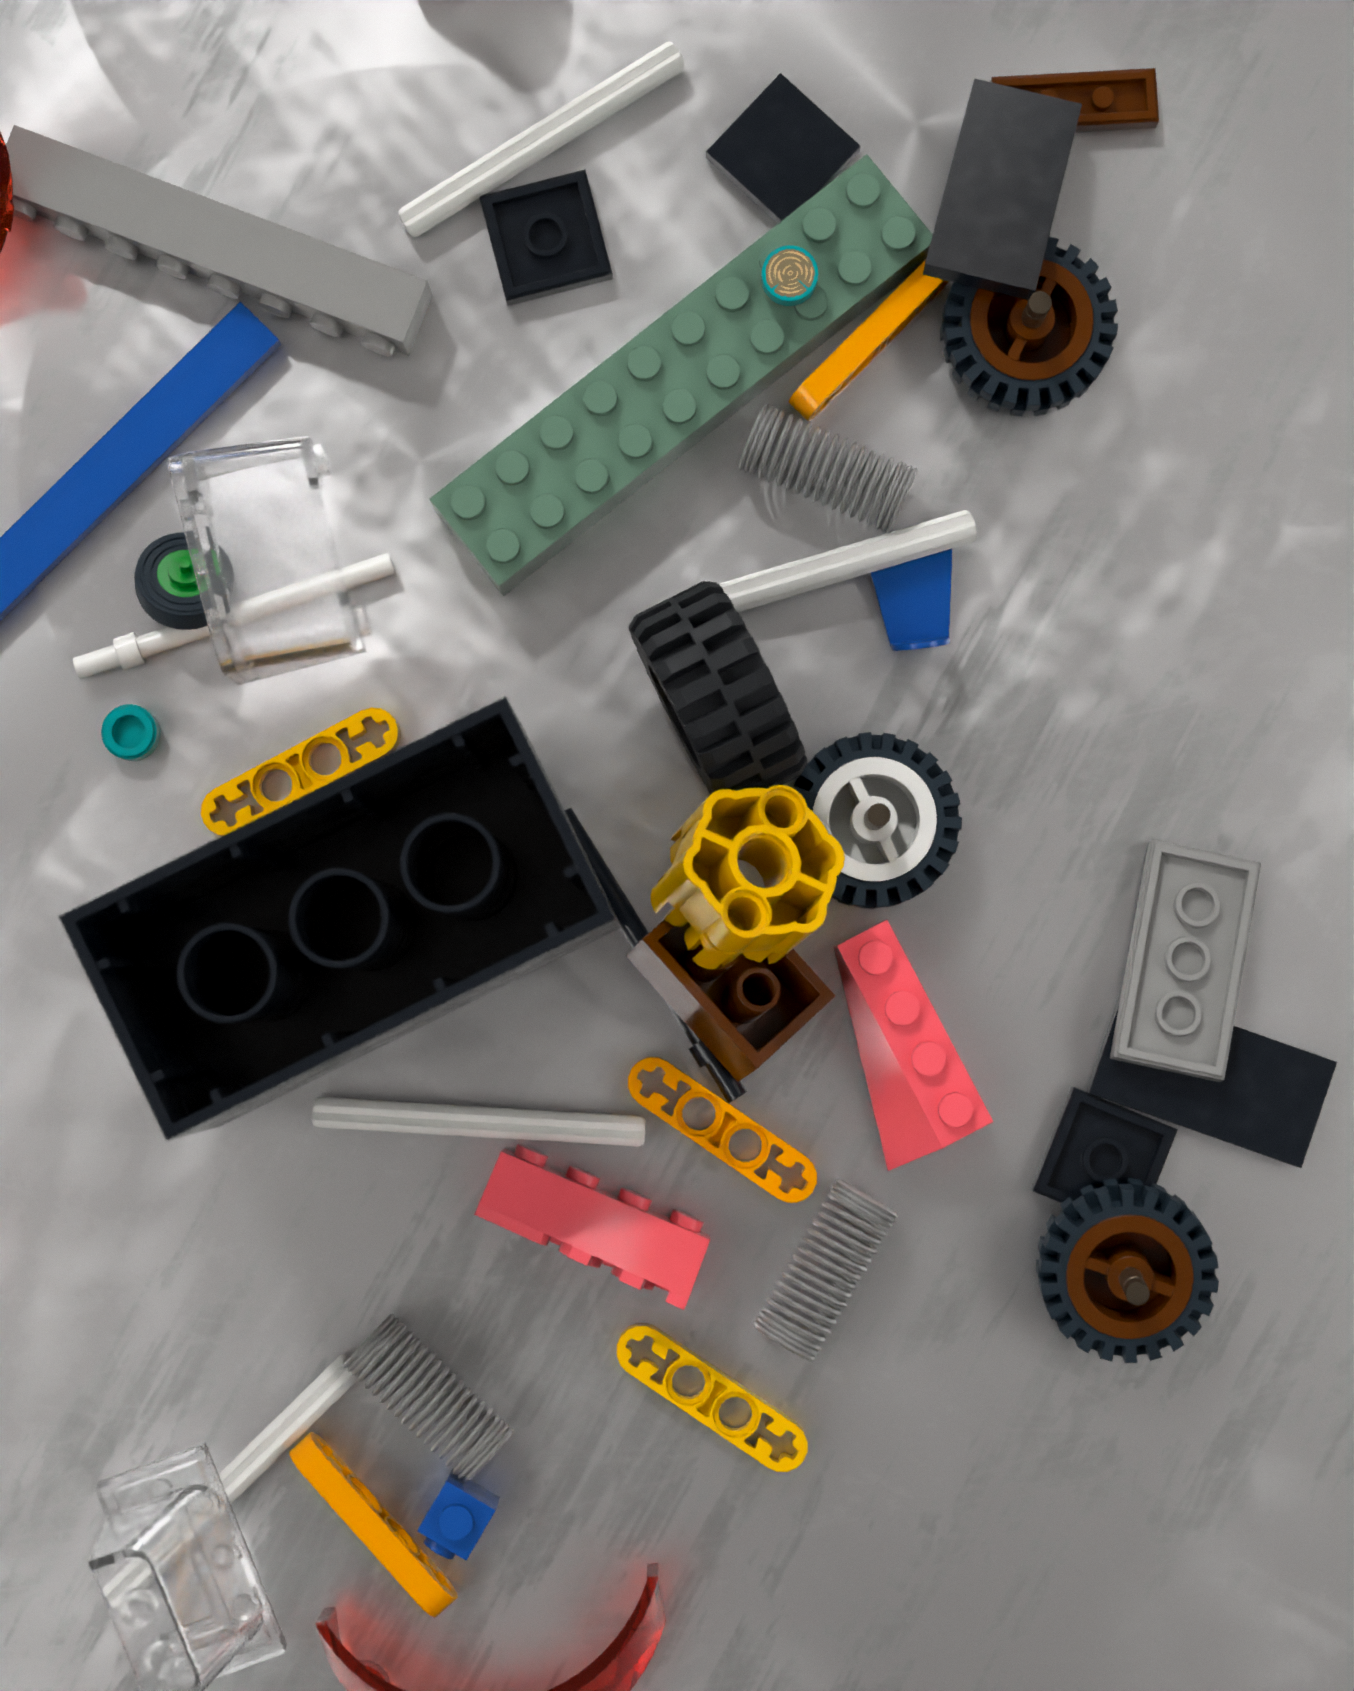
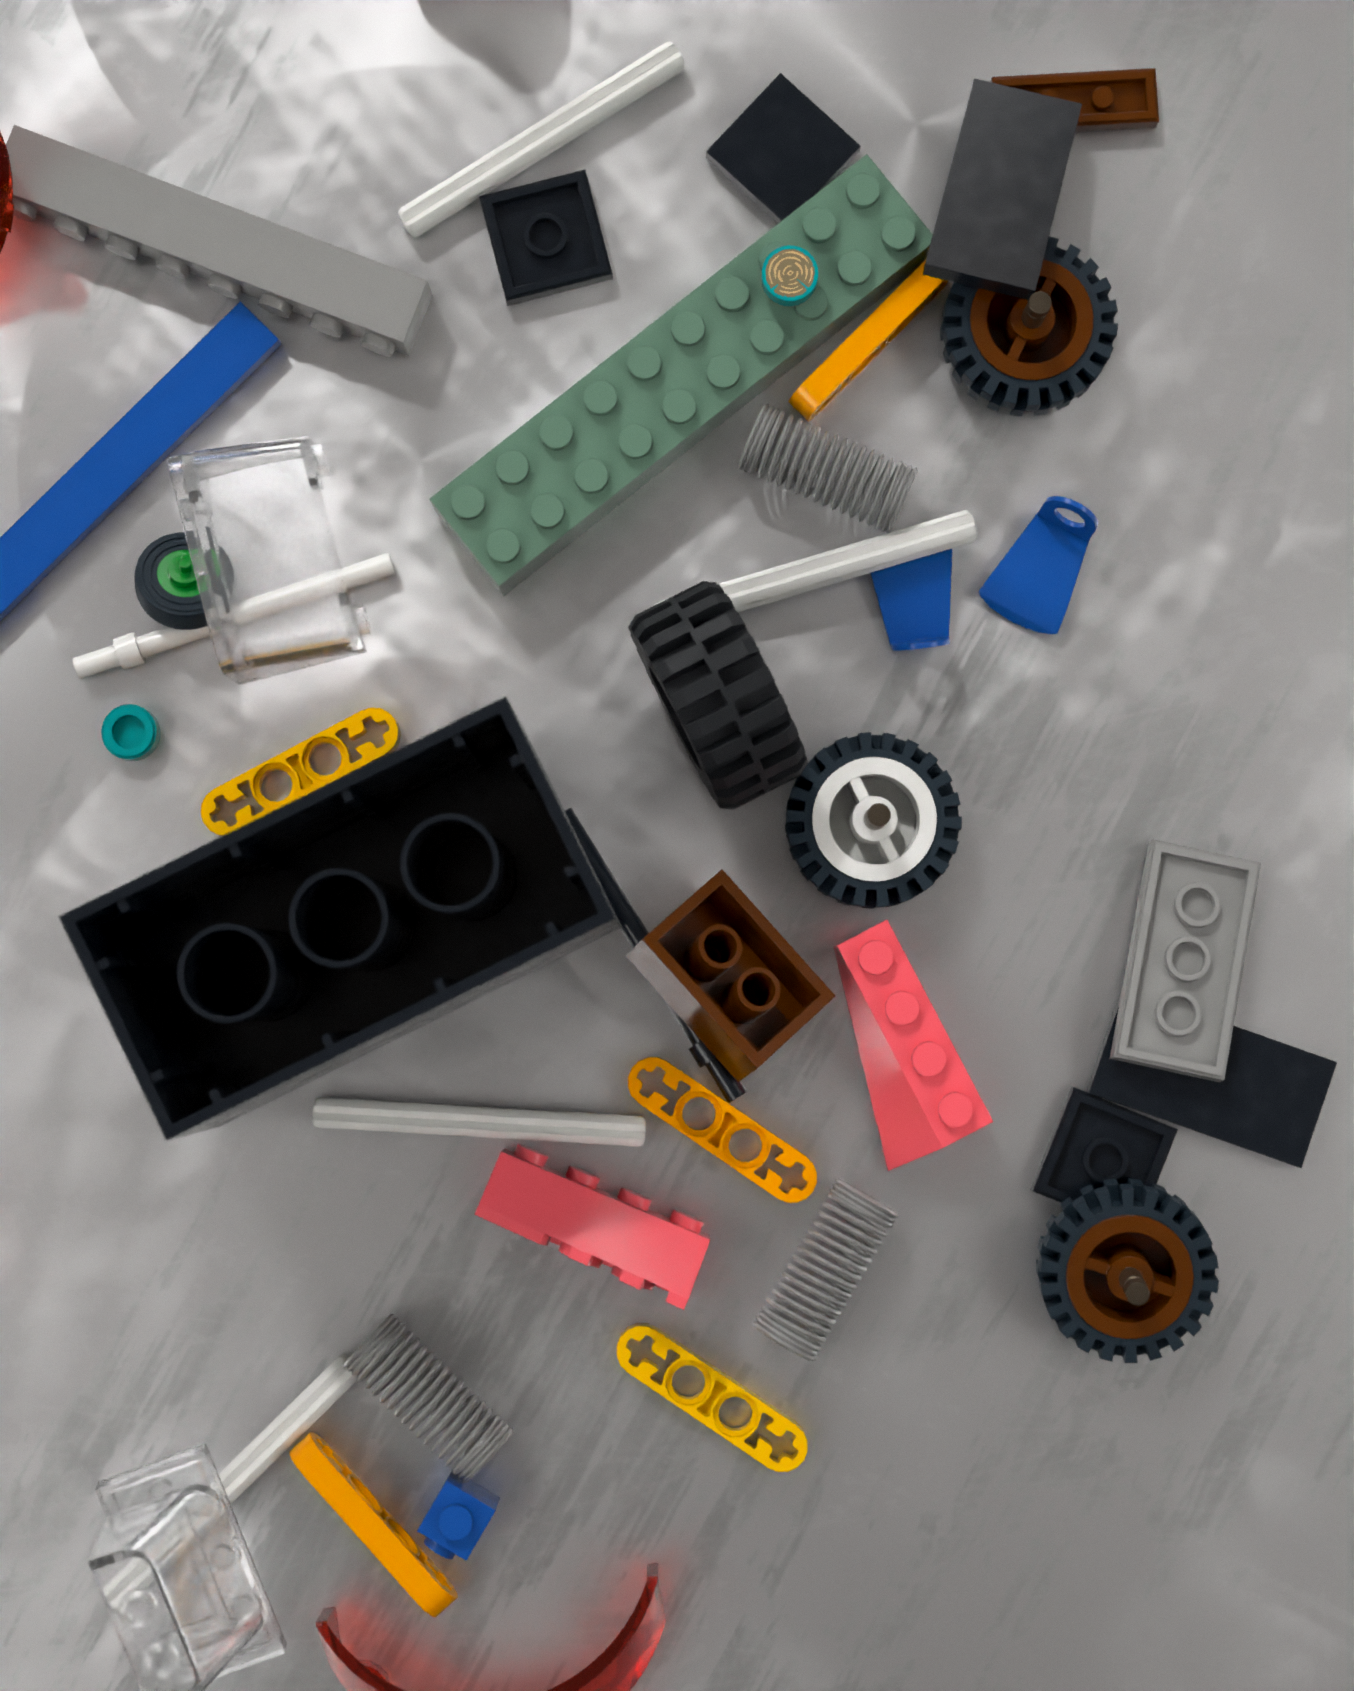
(724, 909): yellow piece -> none
(1041, 568): none -> blue piece

